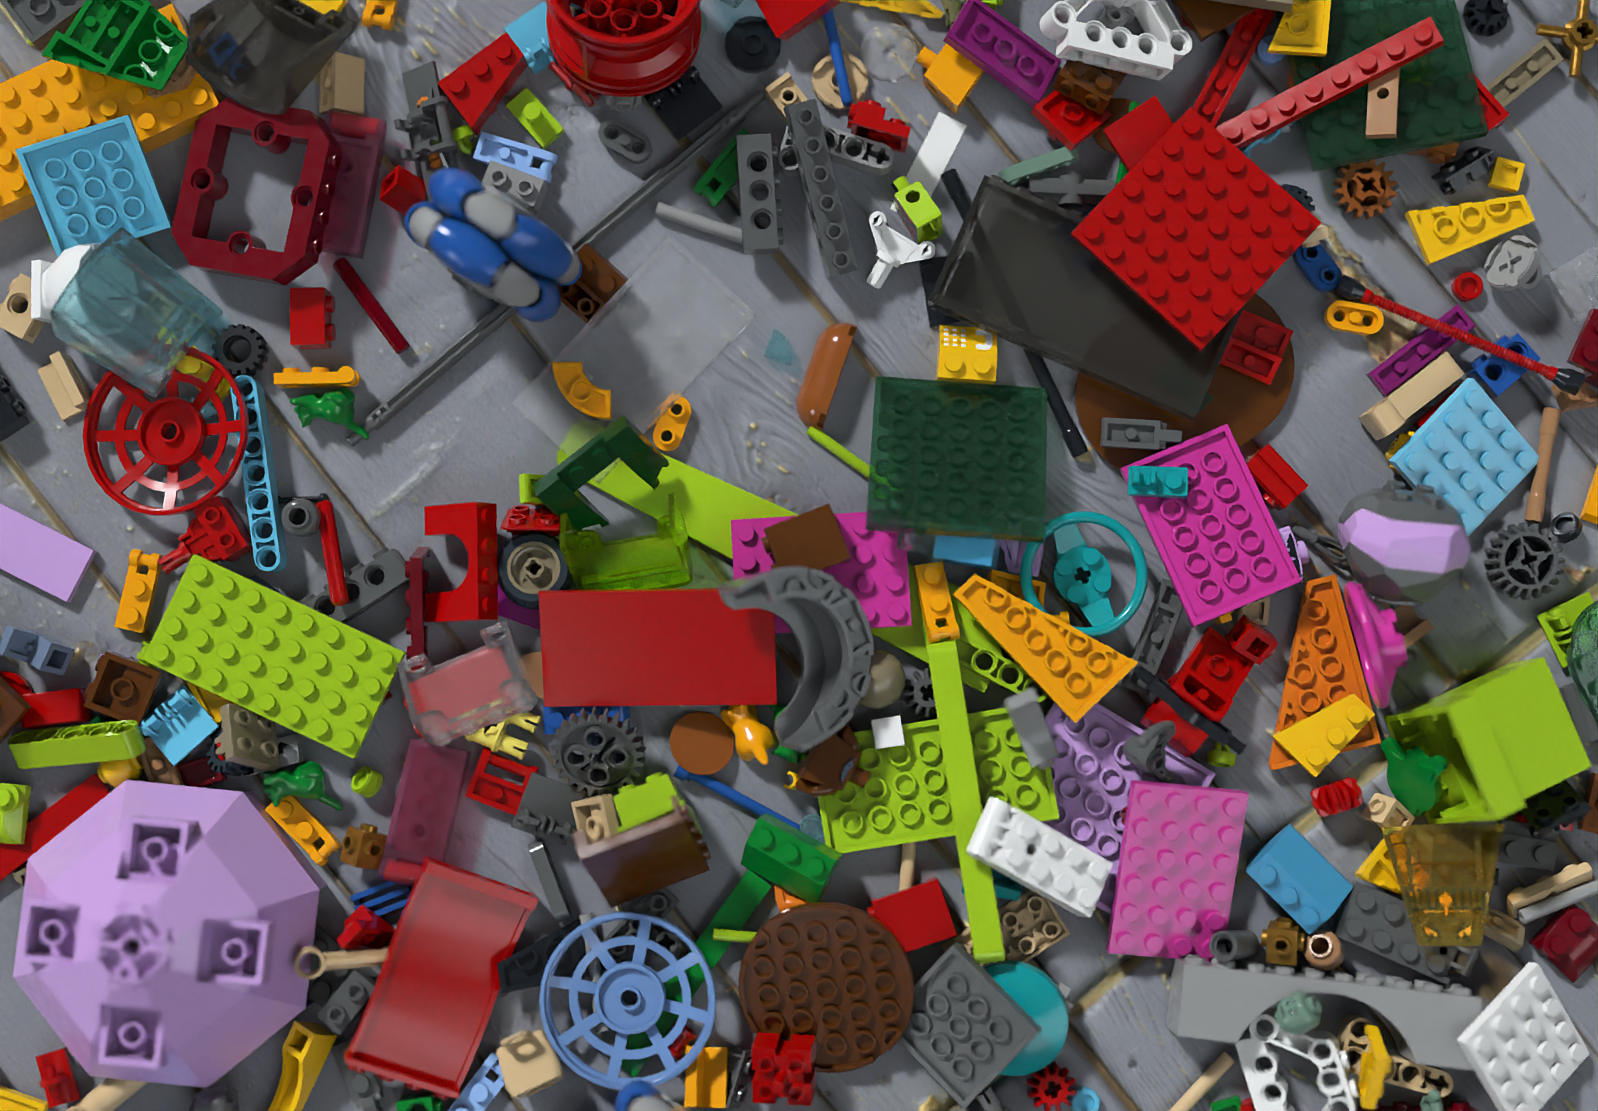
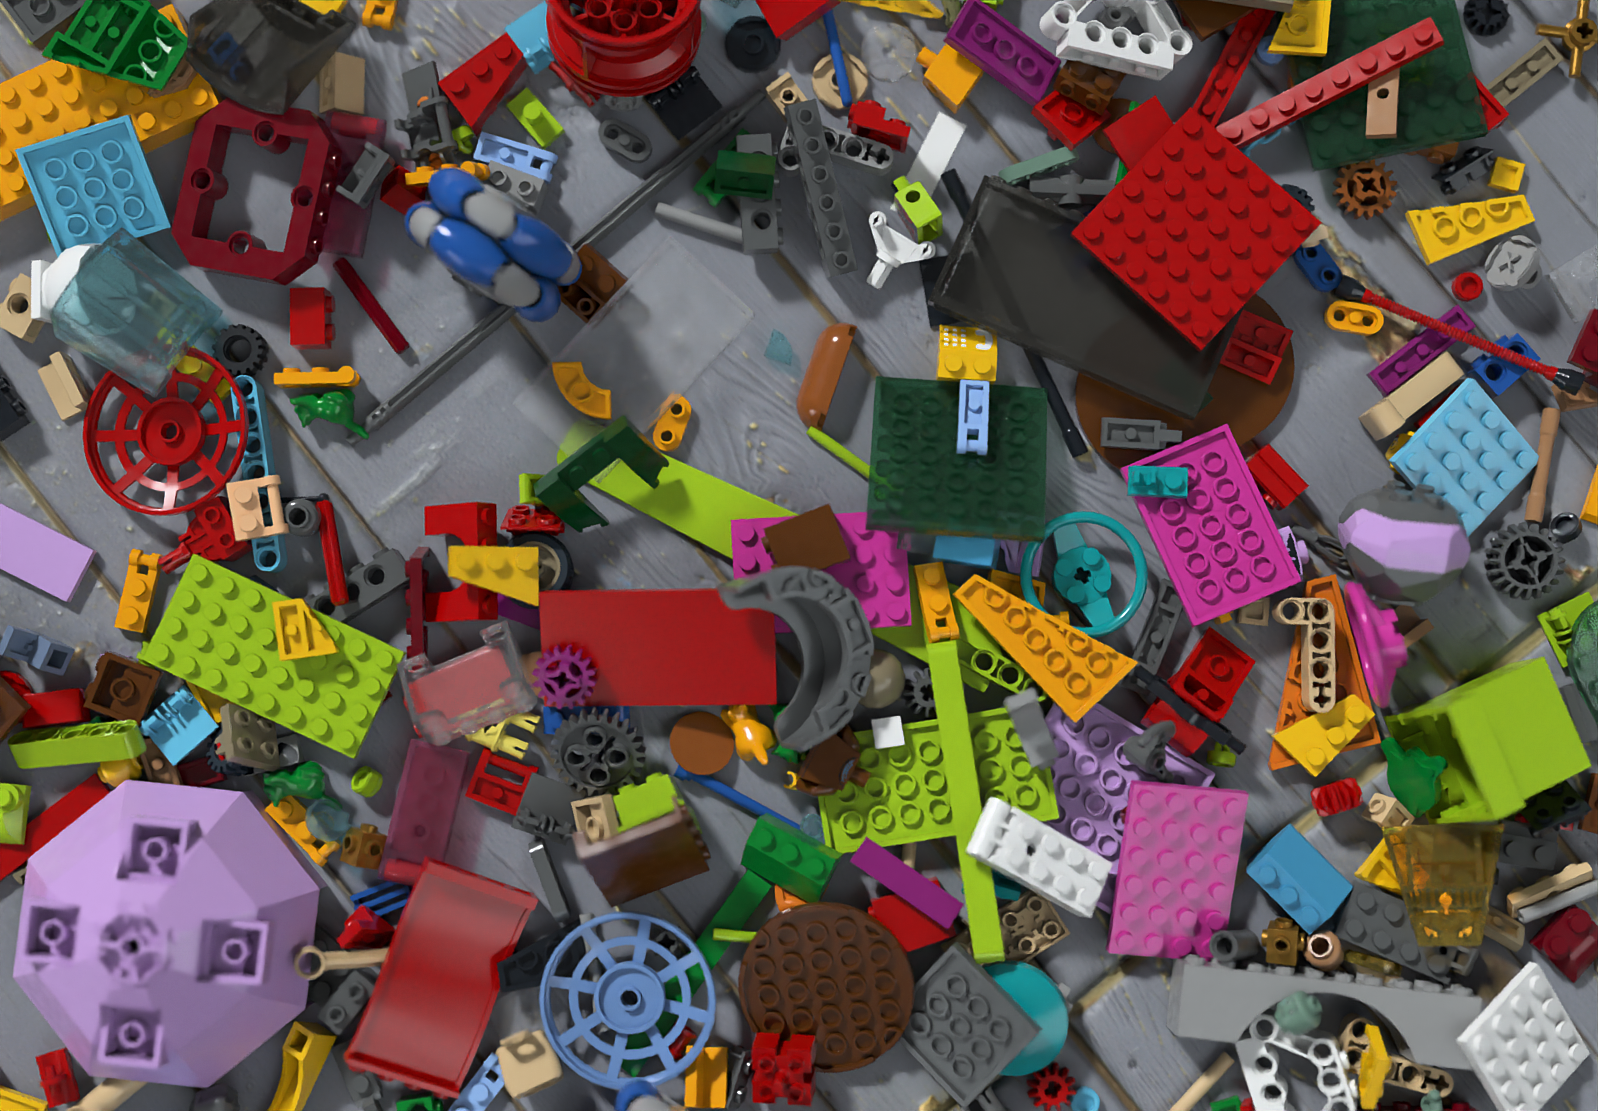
(247, 510): none -> light nougat plate
(300, 631): none -> yellow wing
(326, 820): none -> clear light blue hair
(366, 176): none -> dark grey hinge
(424, 173): none -> light orange plate
(498, 569): none -> yellow wing
(576, 678): none -> magenta gear
(631, 563): clear neon green windscreen -> none
(656, 903): dark grey tile -> none
(745, 174): none -> dark green panel
(907, 882): none -> magenta tile
(973, 416): none -> light blue plate
(1252, 640): red brick -> none
(1309, 653): none -> tan beam
(1373, 962): none -> clear yellow tile

